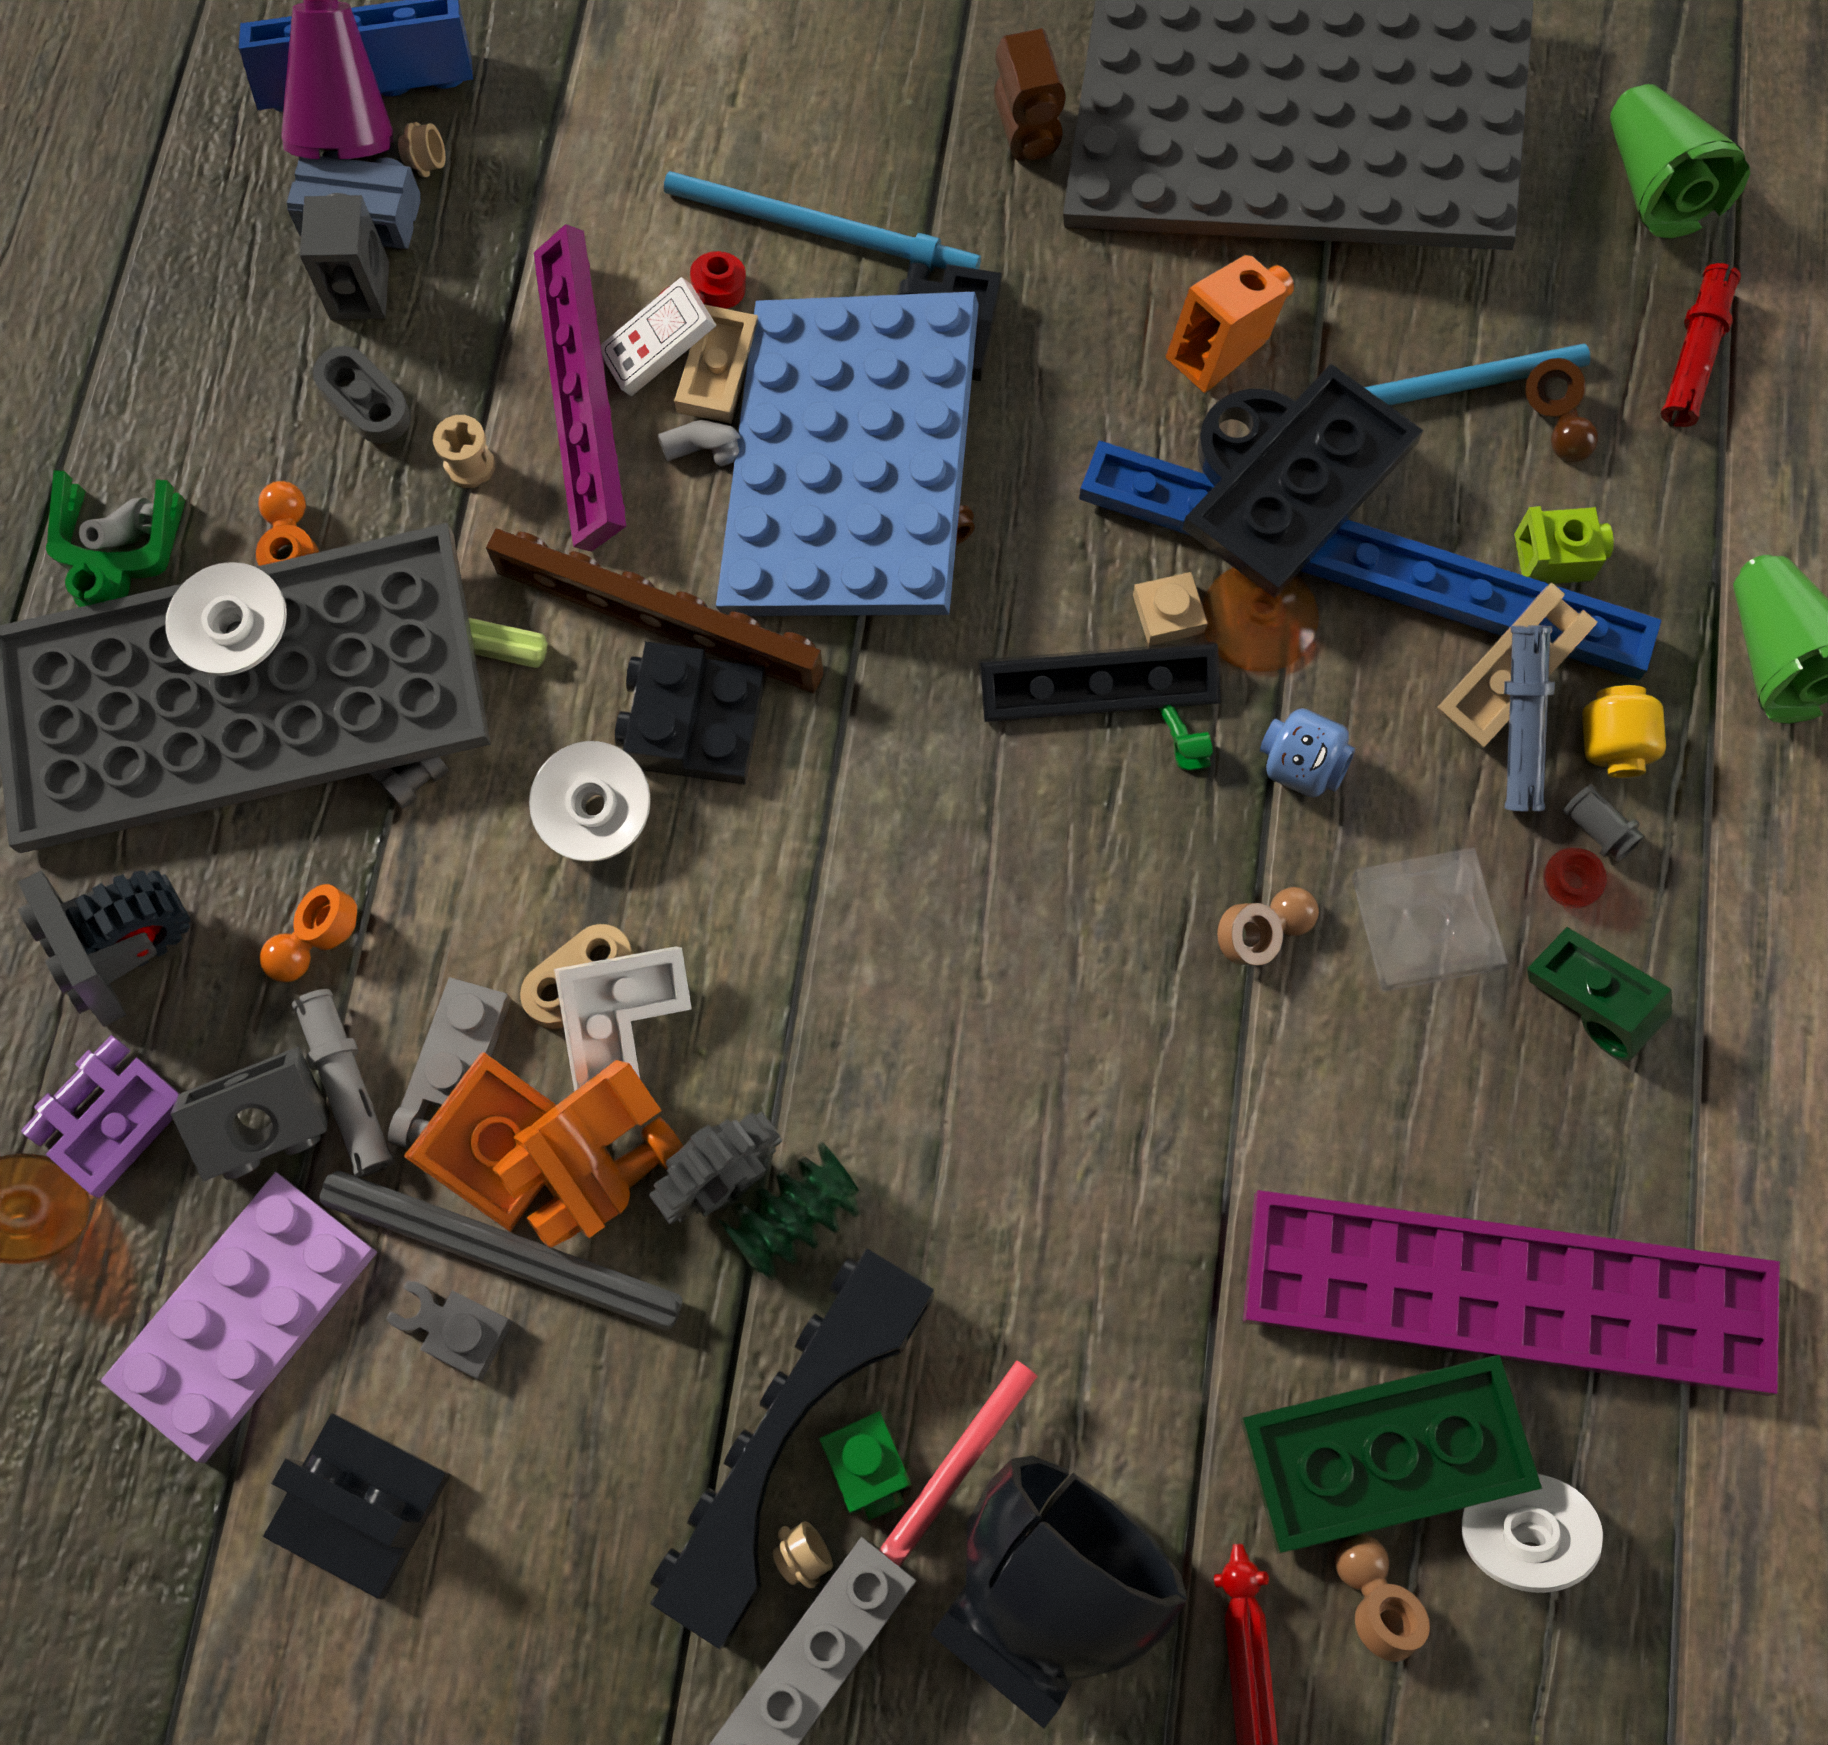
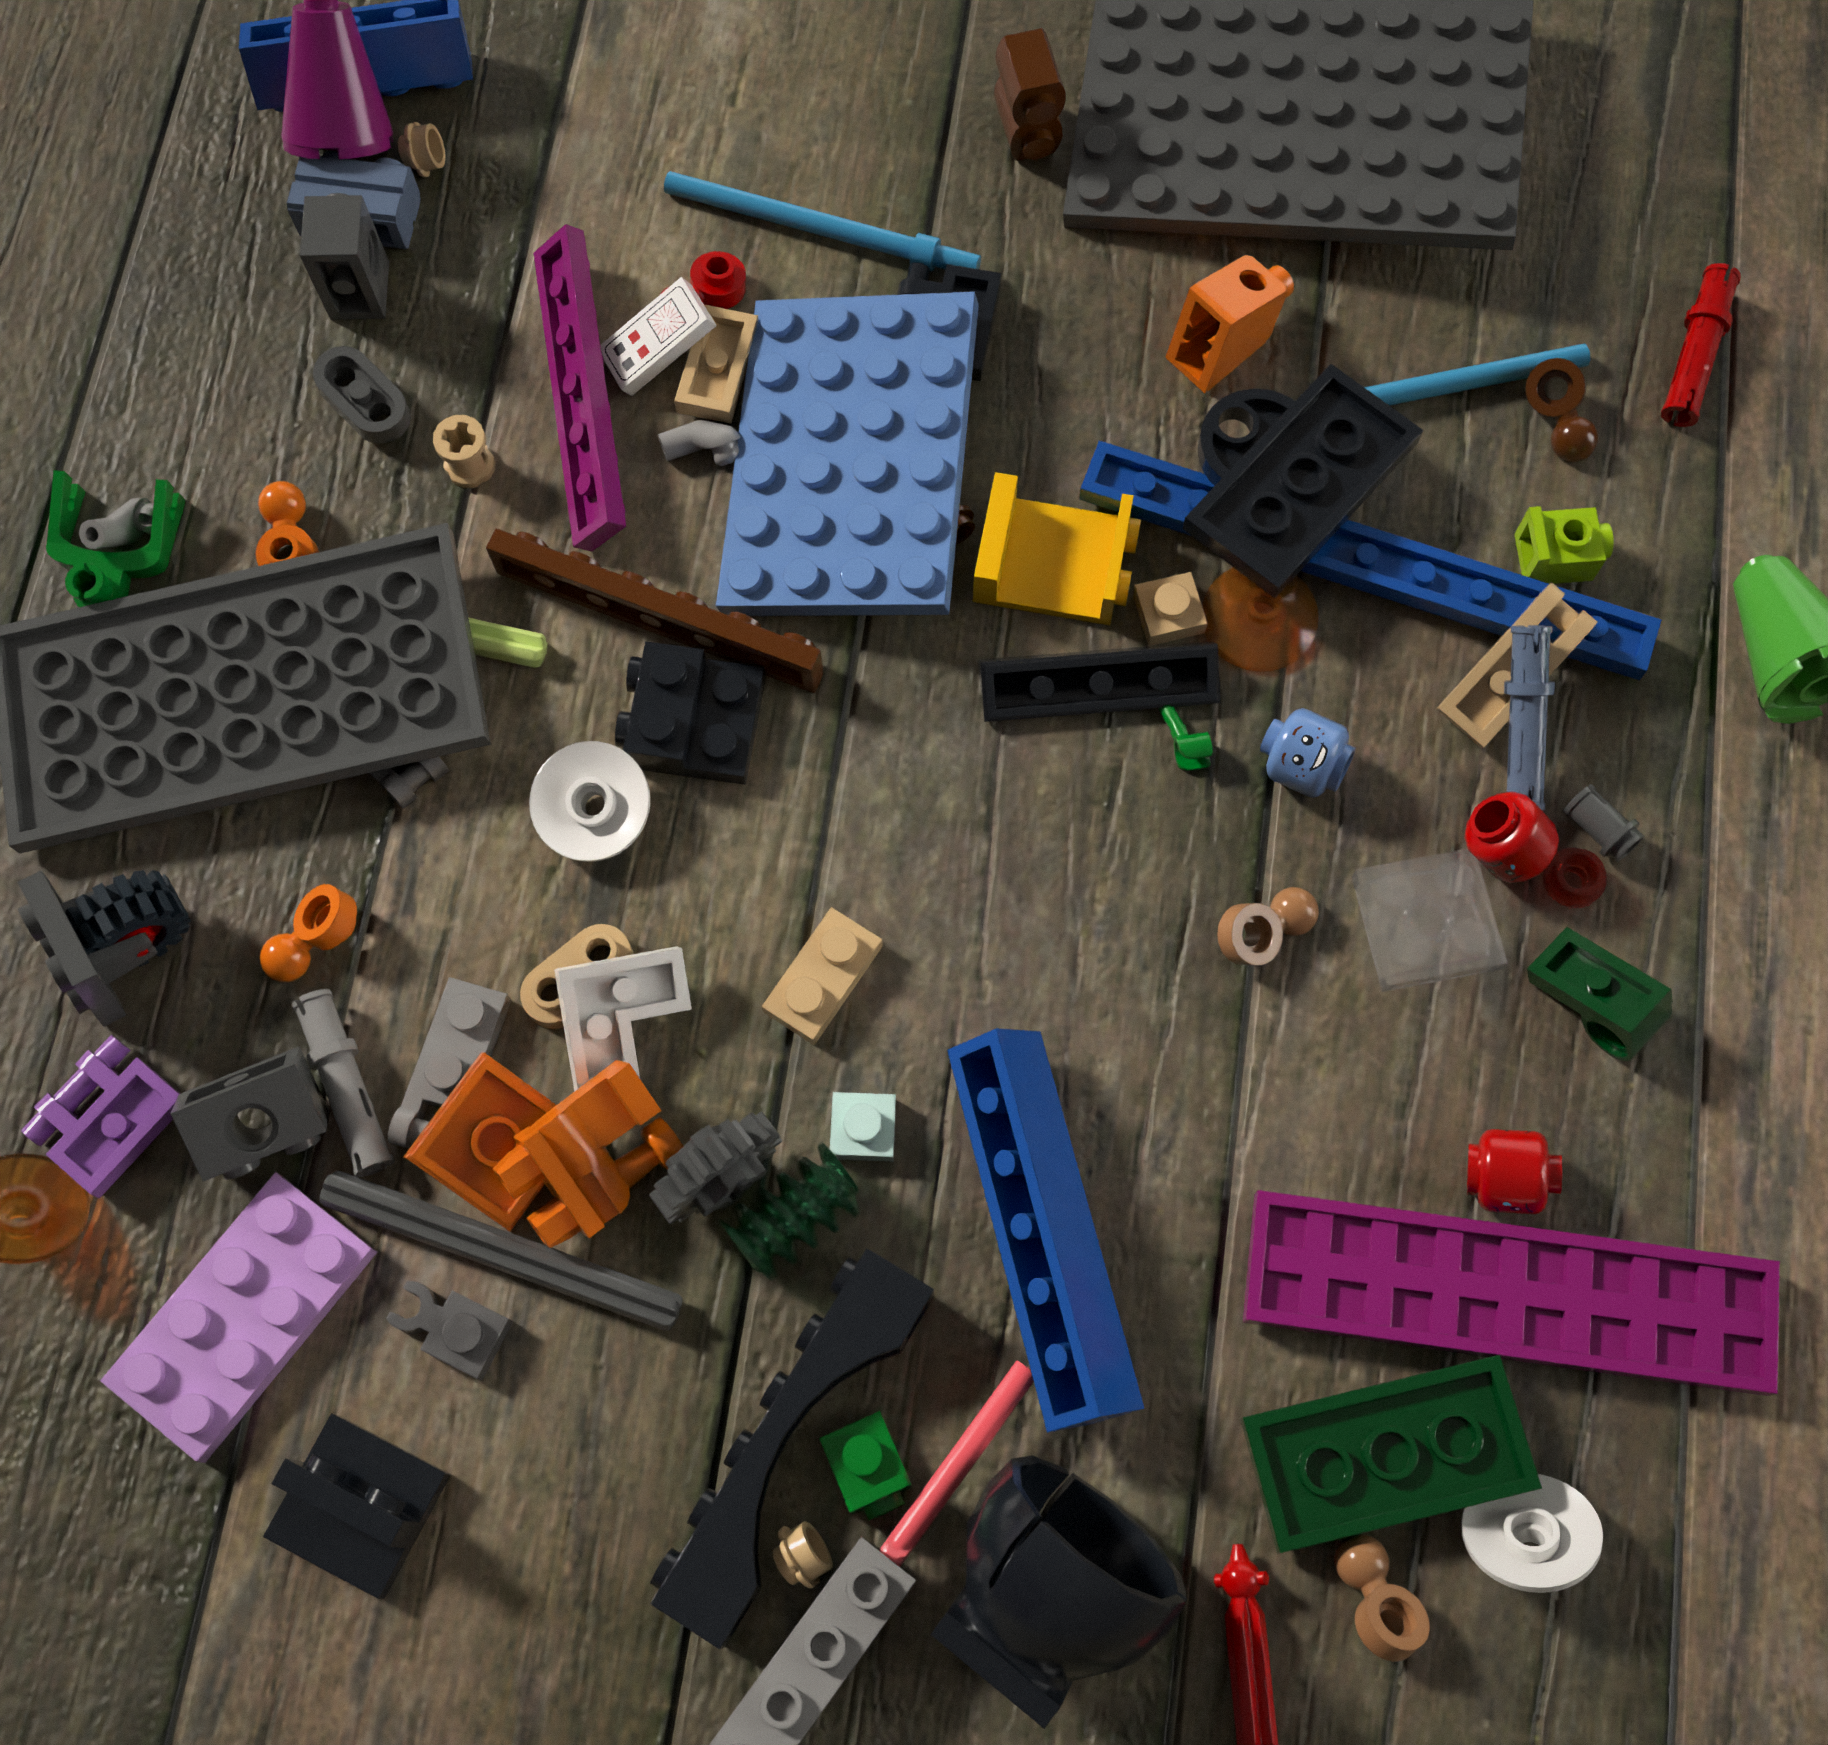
(213, 601): white dish -> none
(822, 976): none -> tan plate
(863, 1126): none -> light aqua plate
(1044, 1230): none -> blue brick
(1053, 556): none -> yellow panel
(1511, 837): none -> red head
(1513, 1171): none -> red head
(1624, 730): yellow head -> none
(1675, 162): bright green cone -> none

